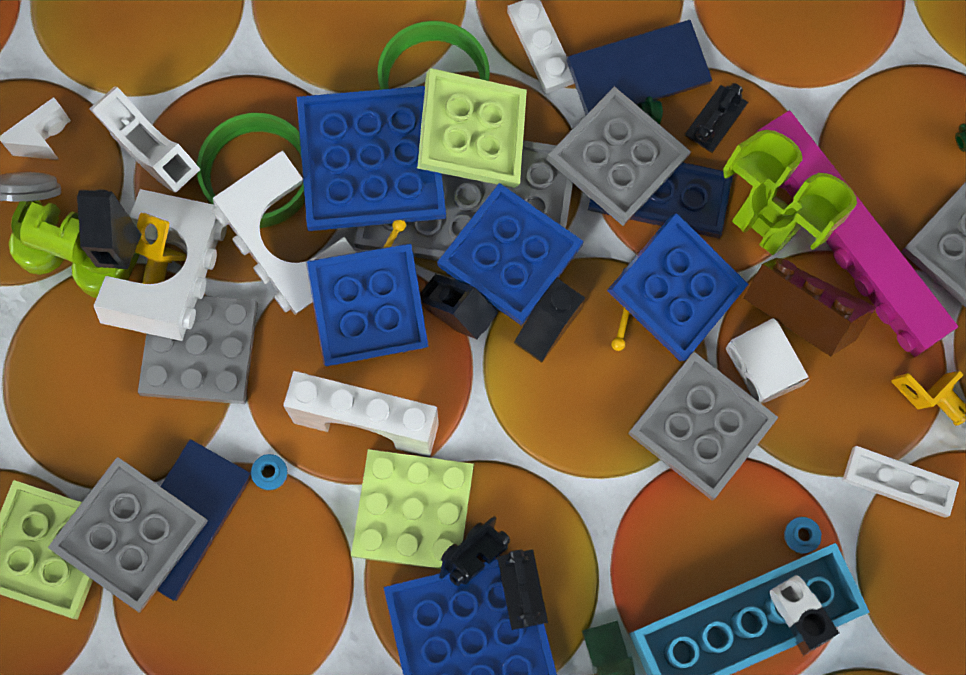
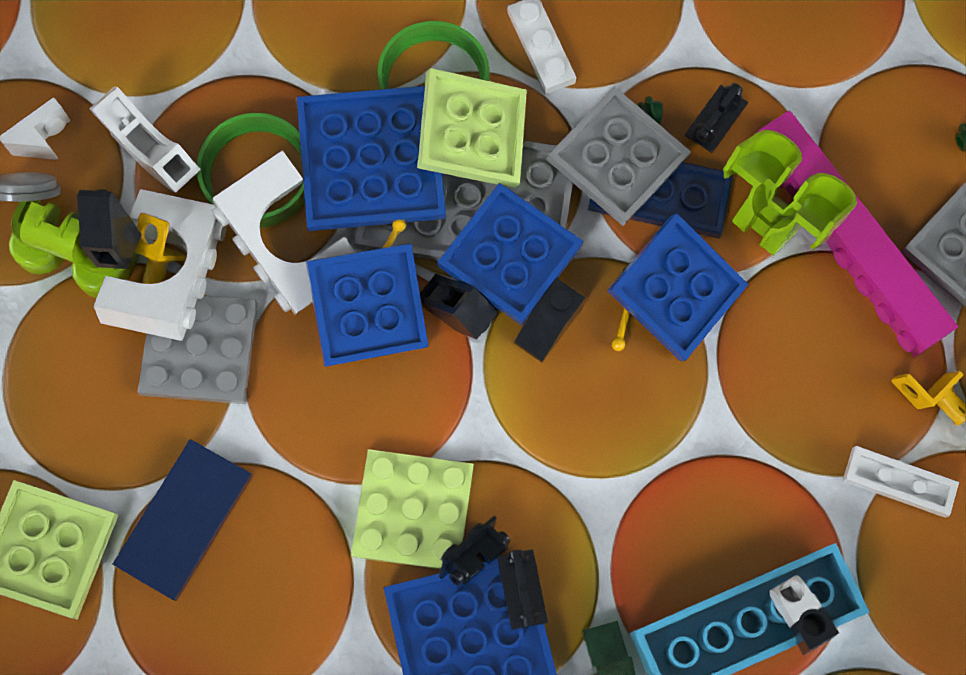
(128, 534): light grey plate -> none
(277, 479): dark azure plate -> none
(321, 401): white arch -> none
(641, 66): dark blue tile -> none
(703, 426): light grey plate -> none
(766, 362): white piece -> none
(793, 540): dark azure plate -> none
(809, 305): reddish brown wedge -> none

